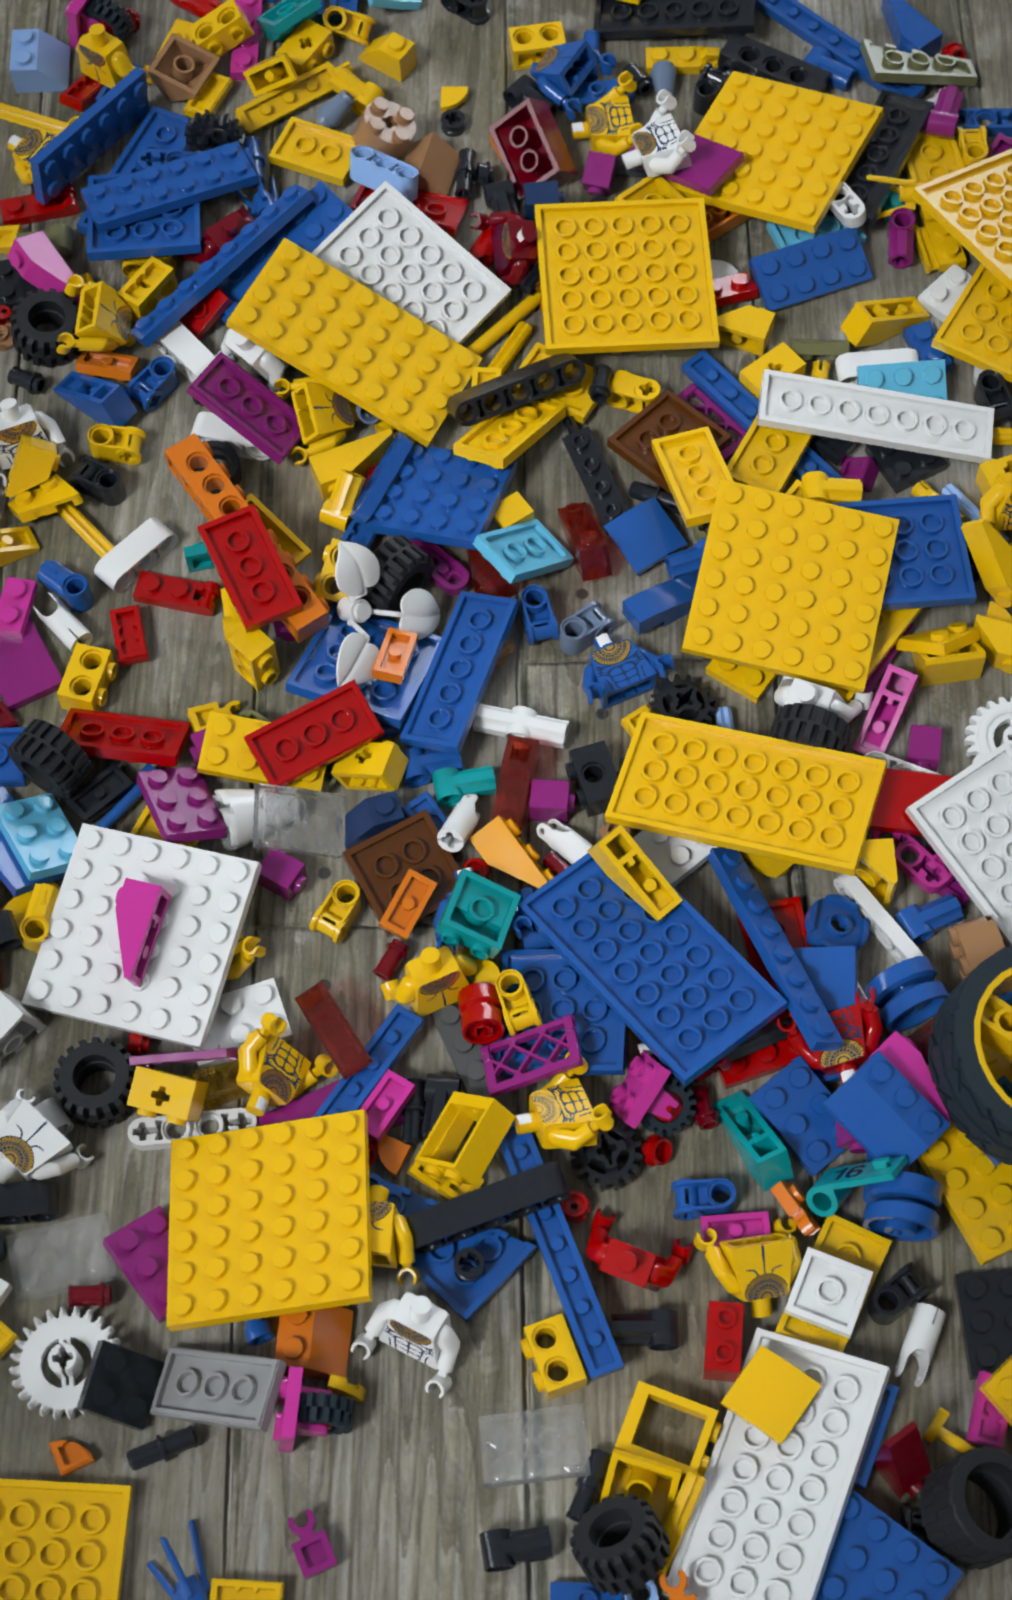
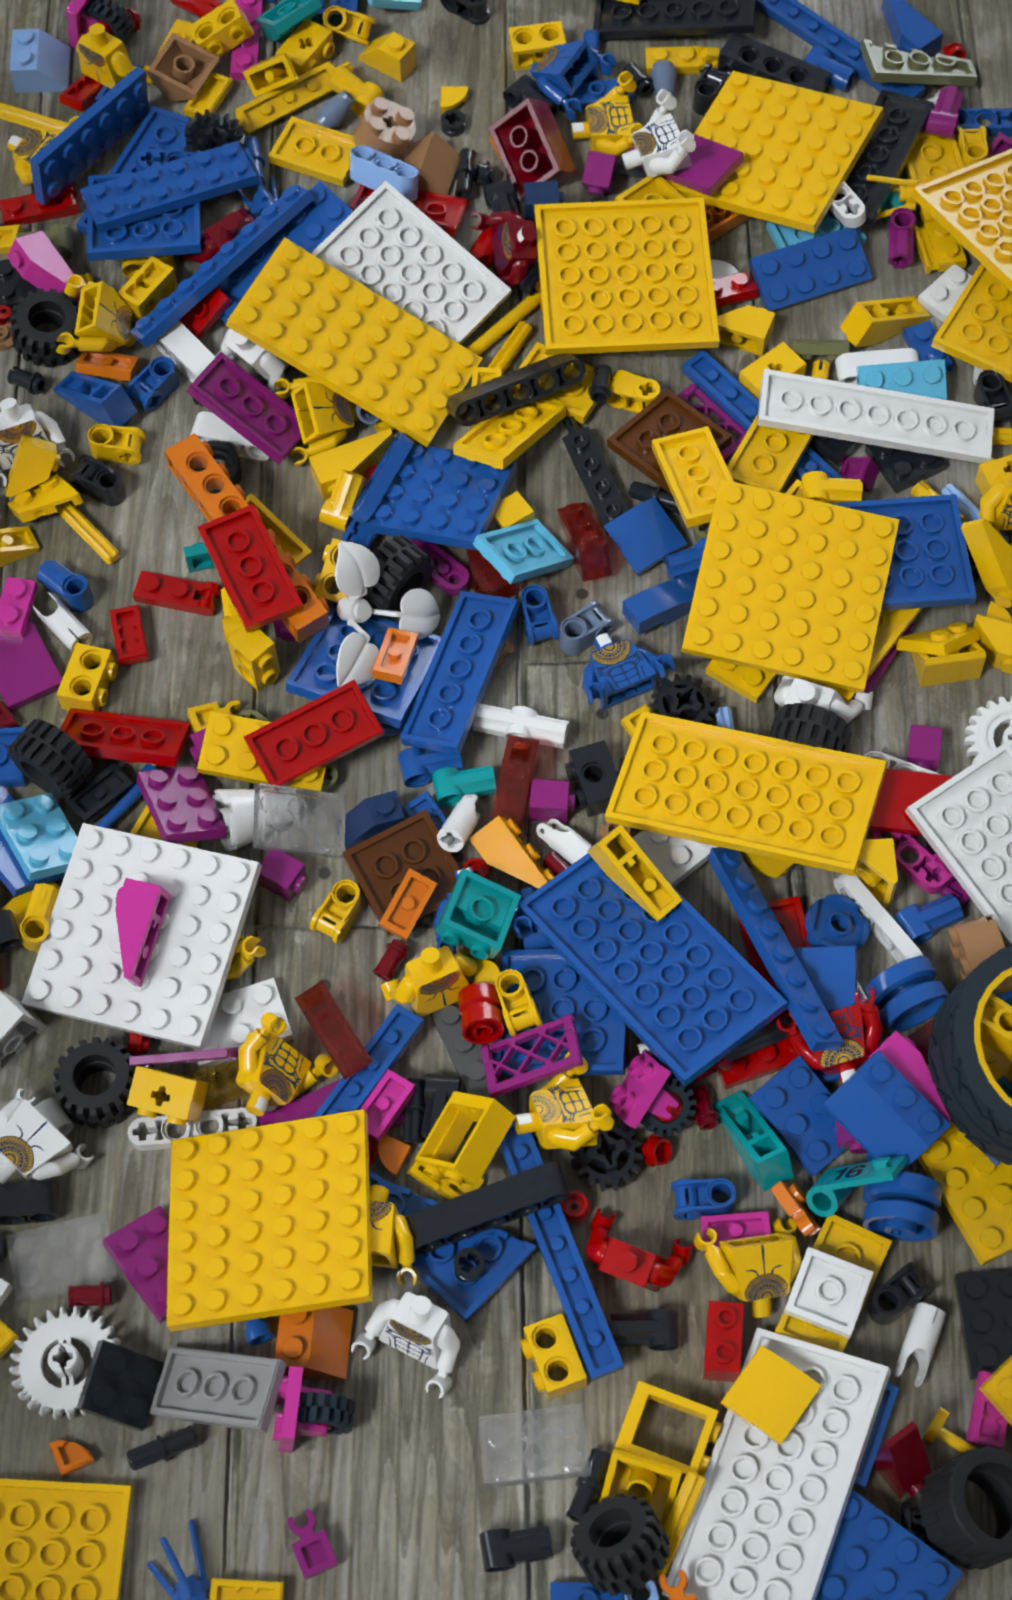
(135, 553): white beam -> none
(339, 1385): yellow tile -> none
(372, 767): yellow brick -> none
(886, 710): dark pink slope -> none

